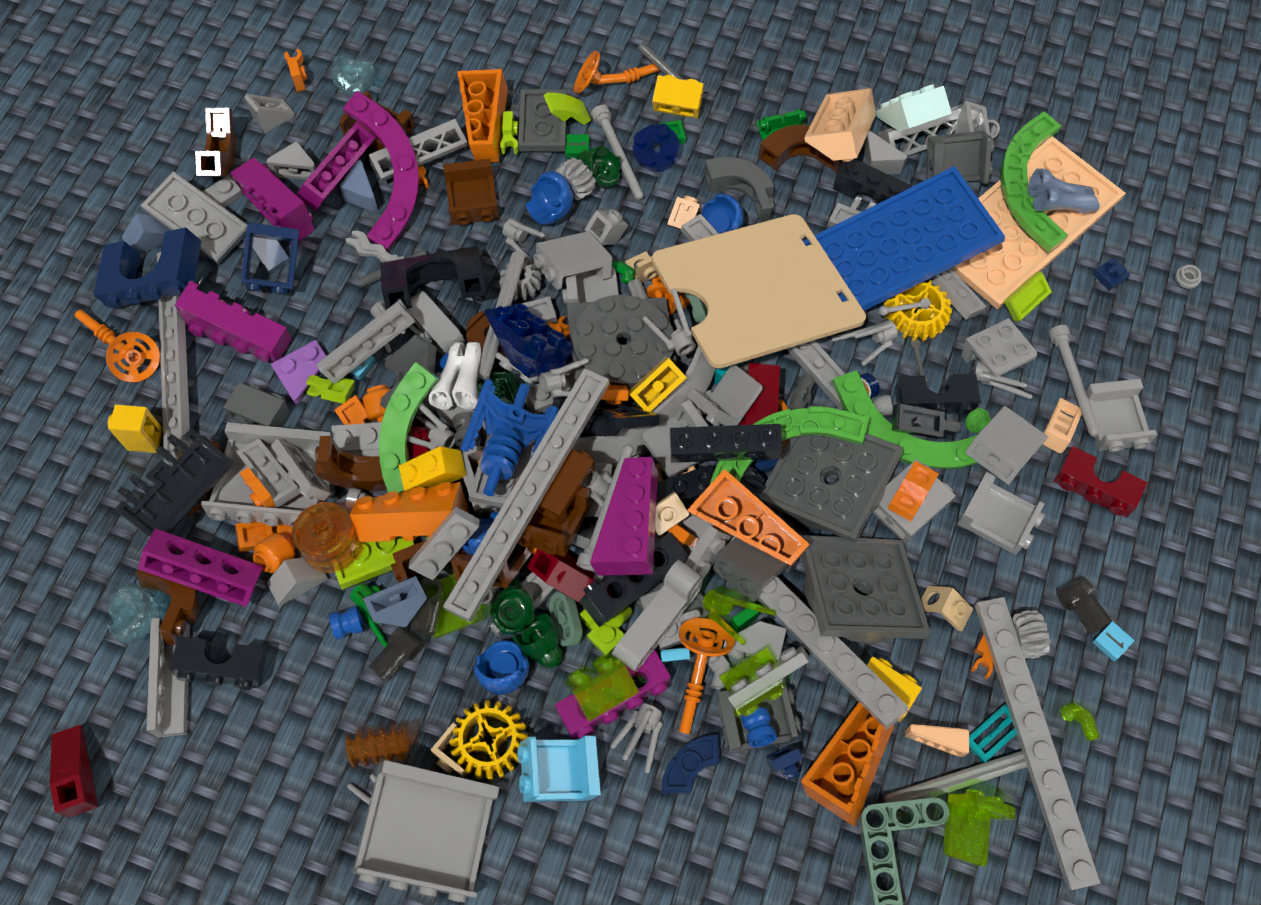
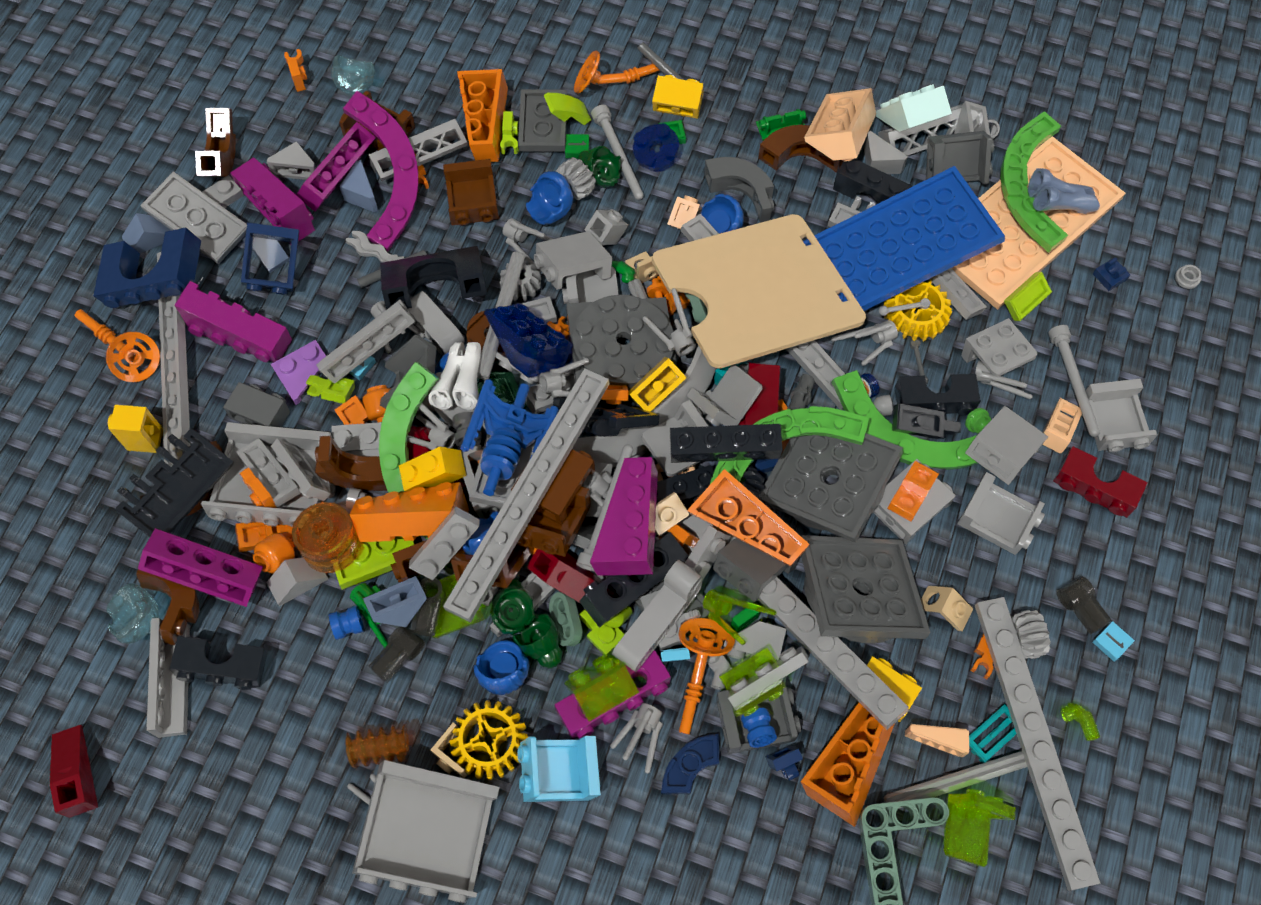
(268, 111): light grey slope -> none

